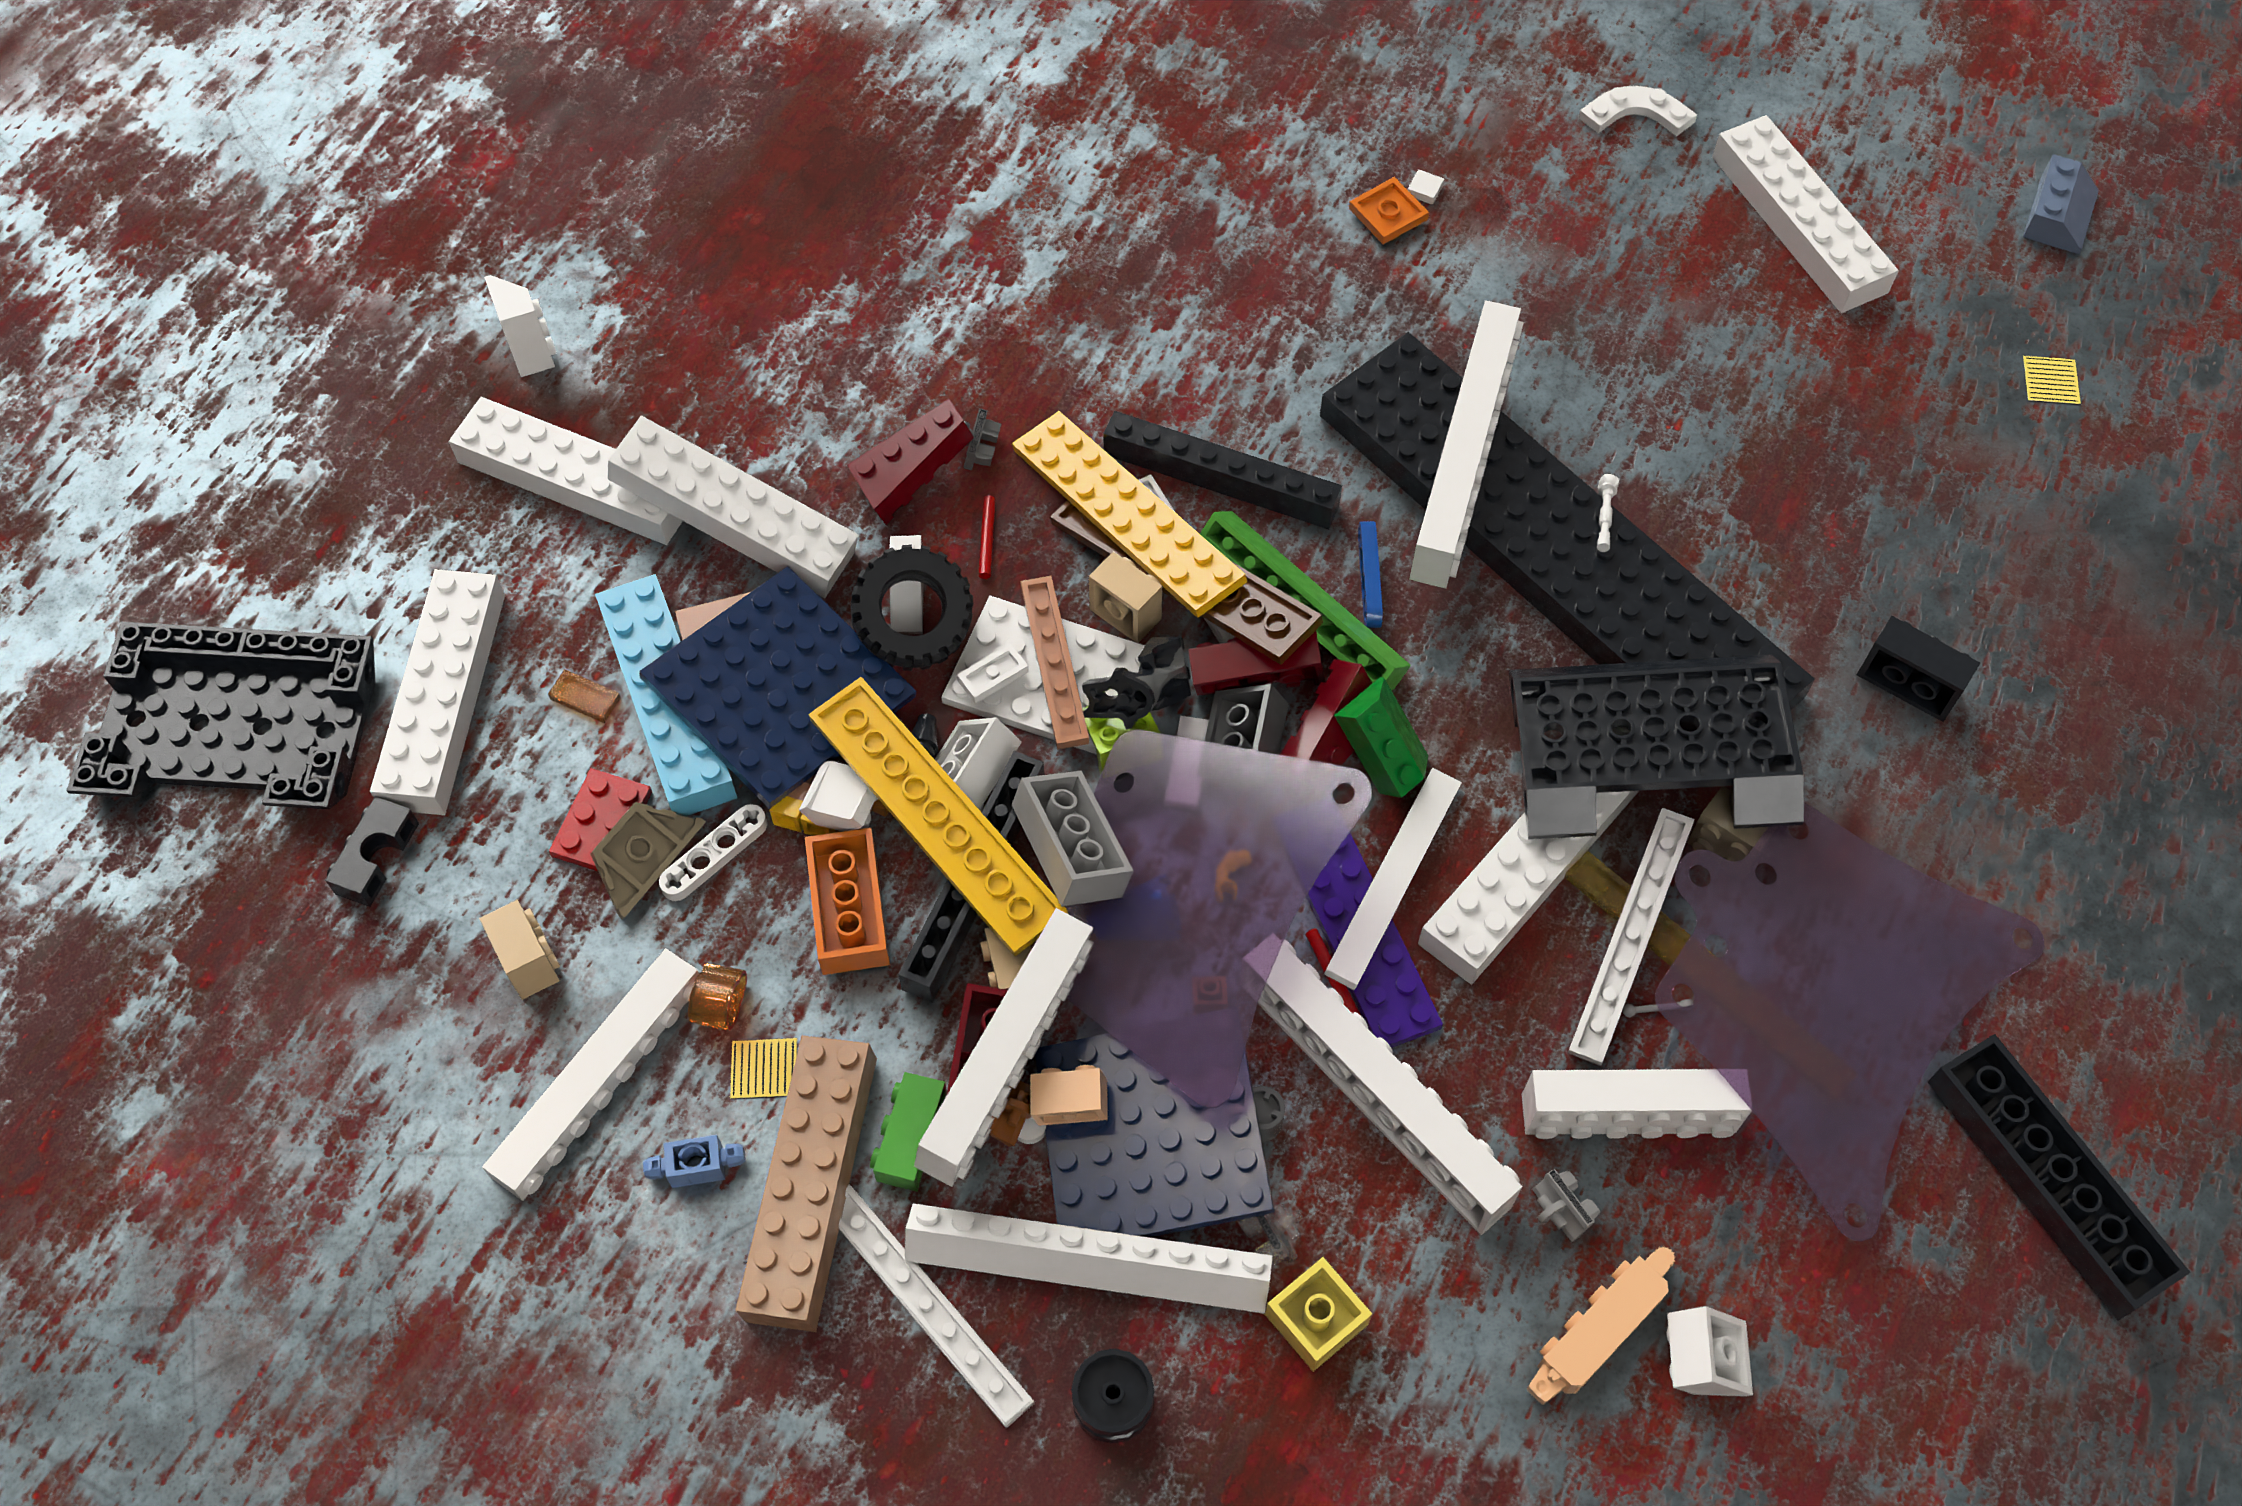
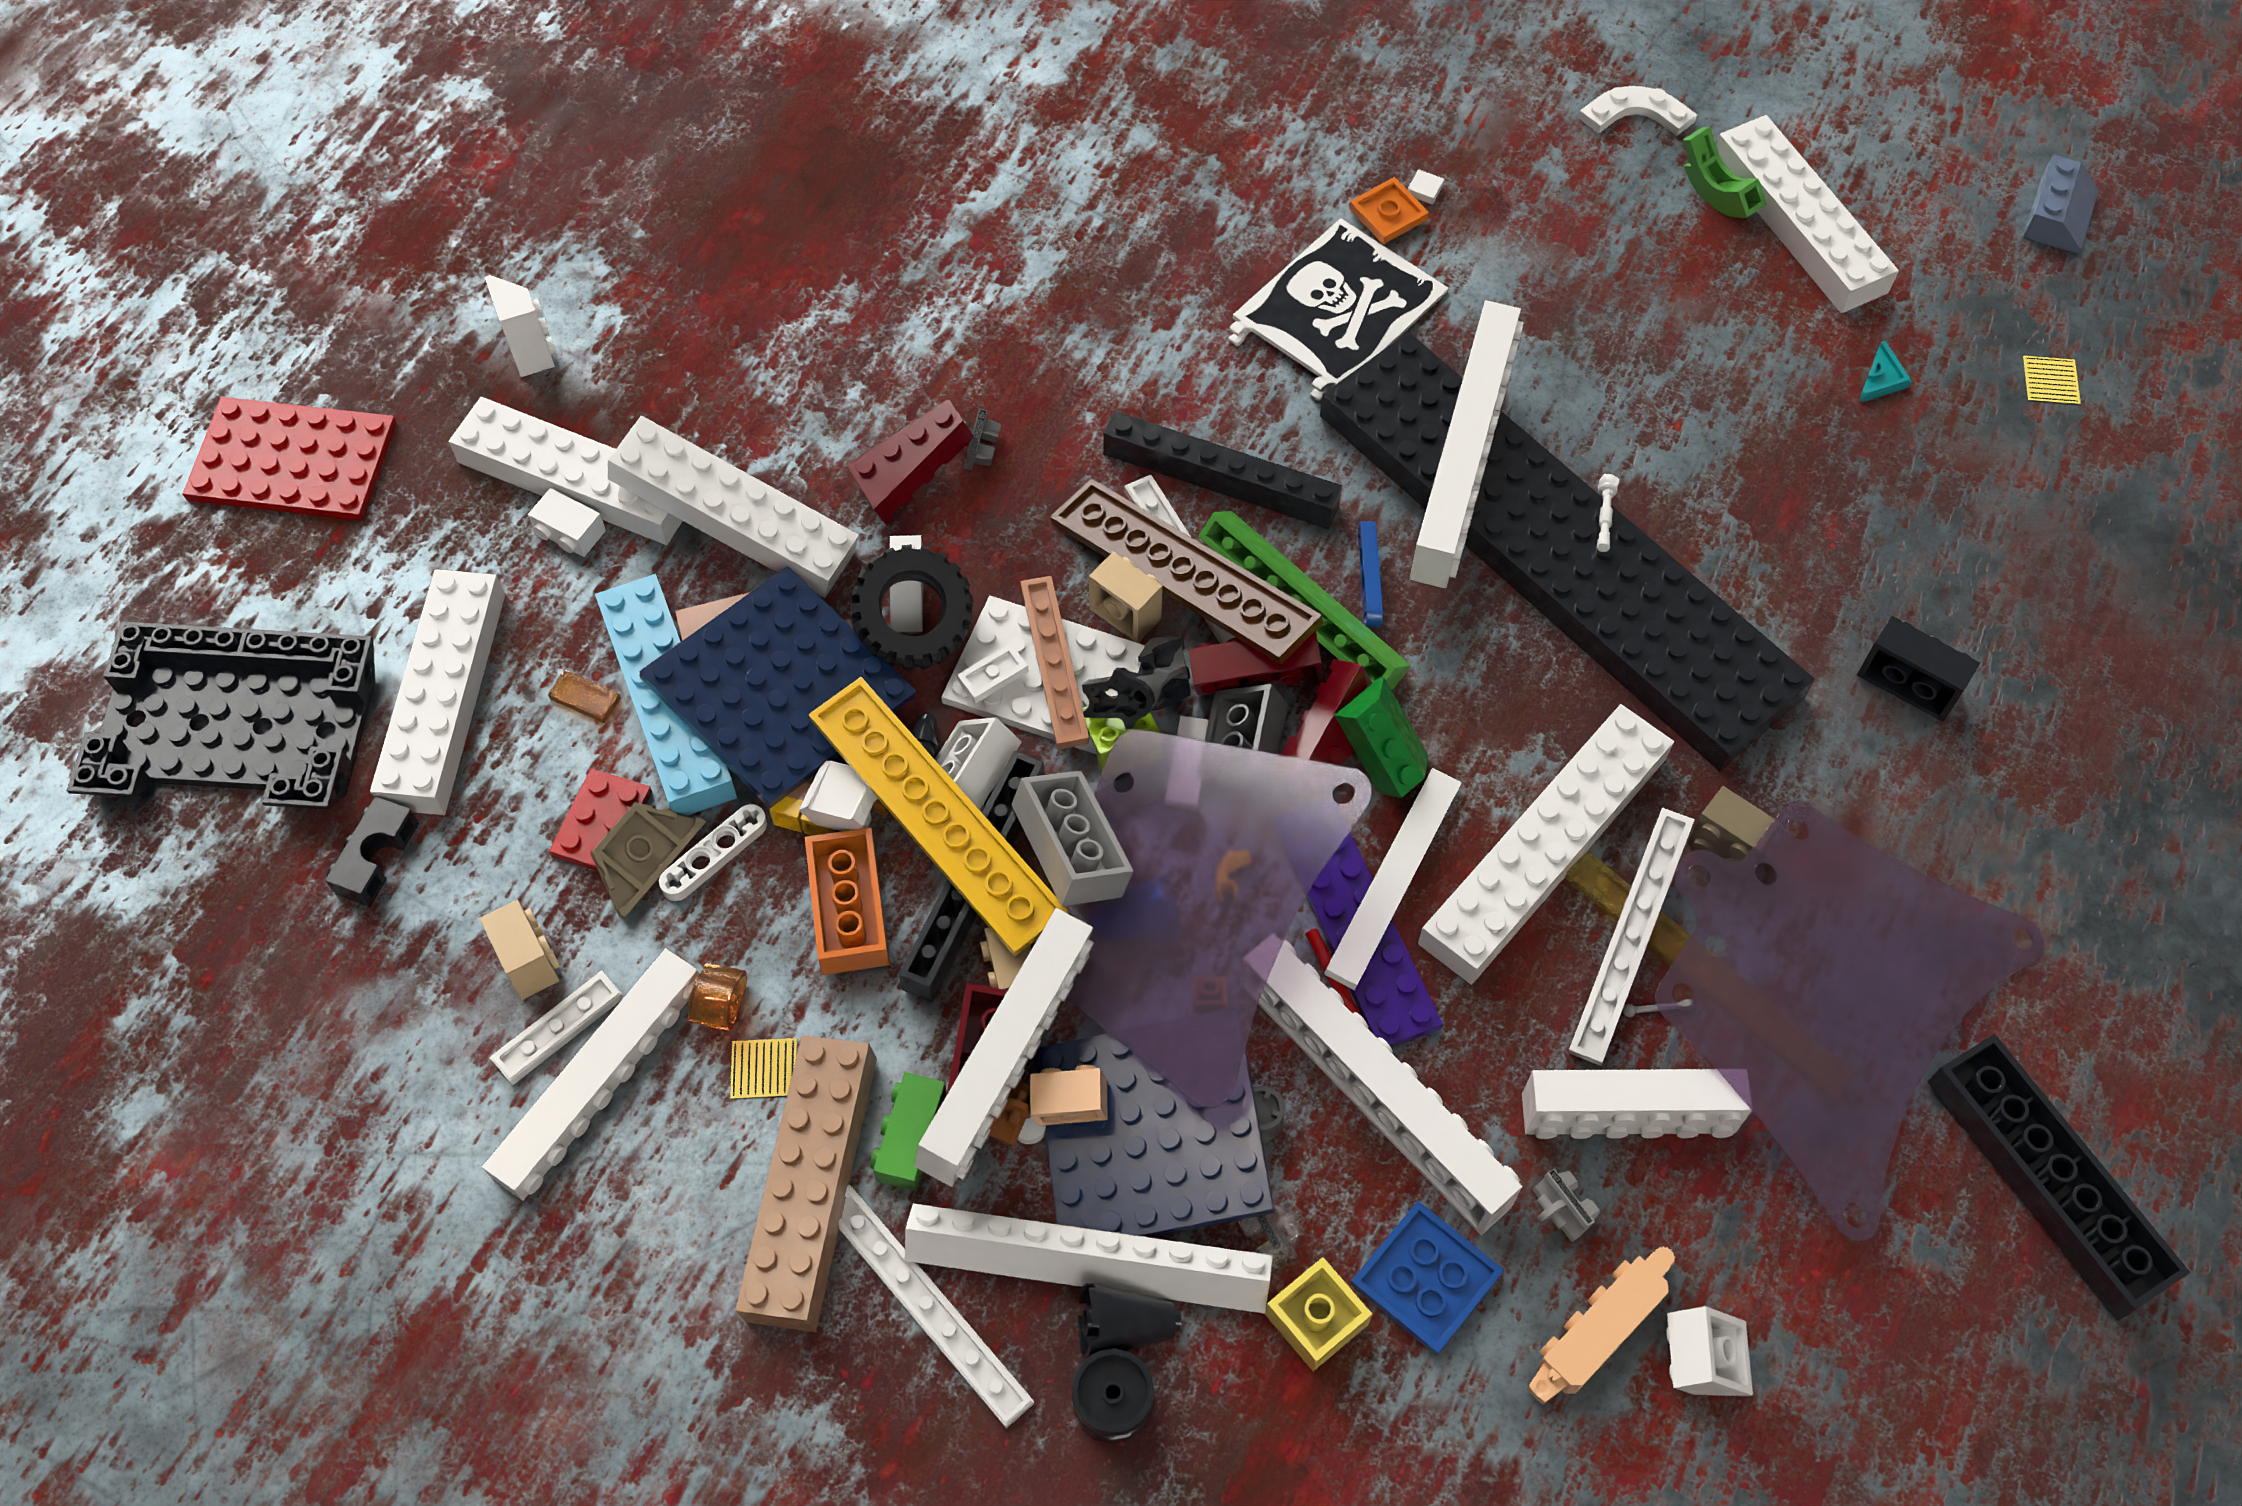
(290, 458): none -> plate
(556, 1027): none -> white tile
(566, 522): none -> white brick
(657, 1167): medium blue piece -> none
(987, 537): red bar -> none
(1123, 1319): none -> black cone
(1130, 514): yellow plate -> none
(1338, 304): none -> flag
(1427, 1277): none -> blue plate
(1657, 754): black slope -> none
(1715, 182): none -> bright green arch
(1885, 375): none -> teal tile

